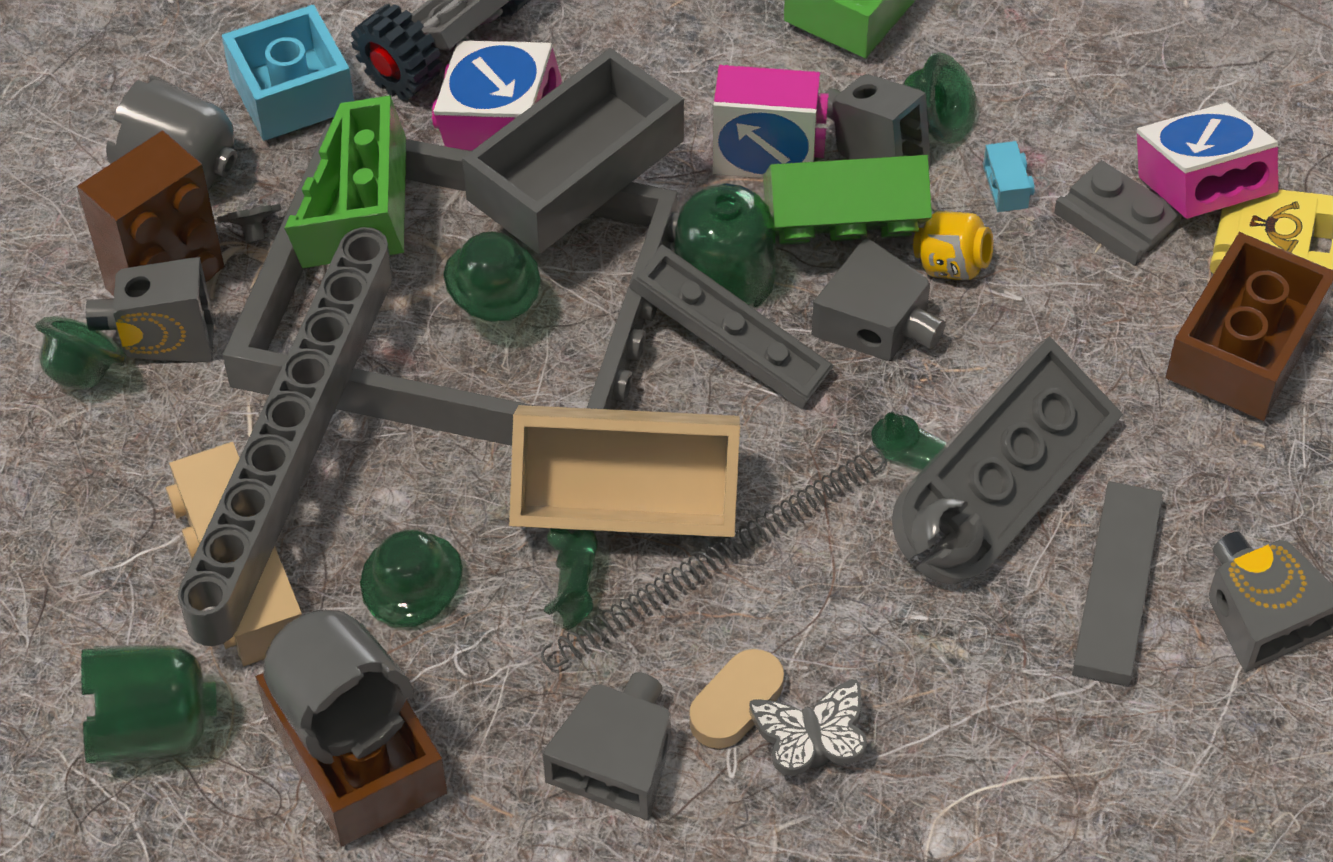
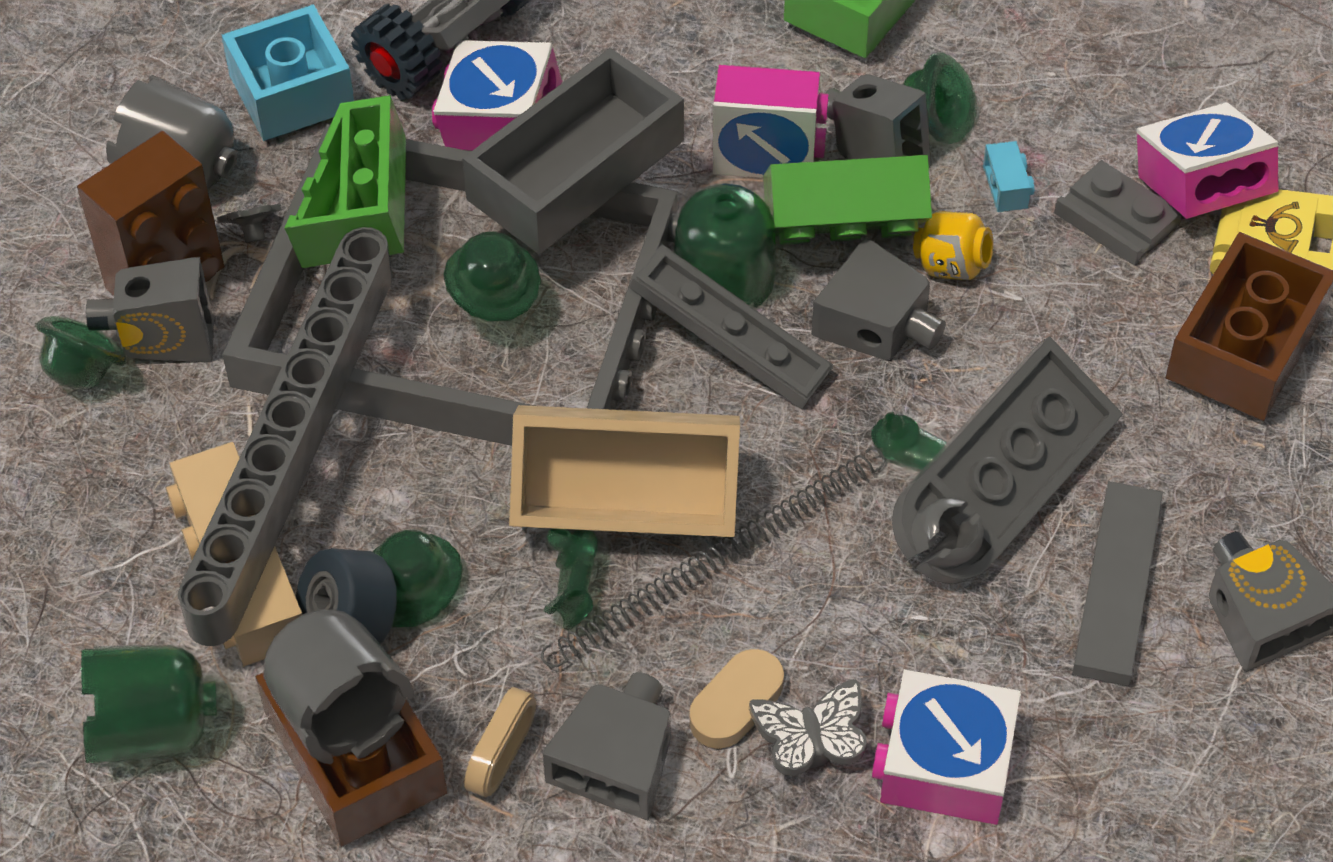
(350, 583): none -> black wheel
(500, 742): none -> tan tile
(947, 746): none -> piece

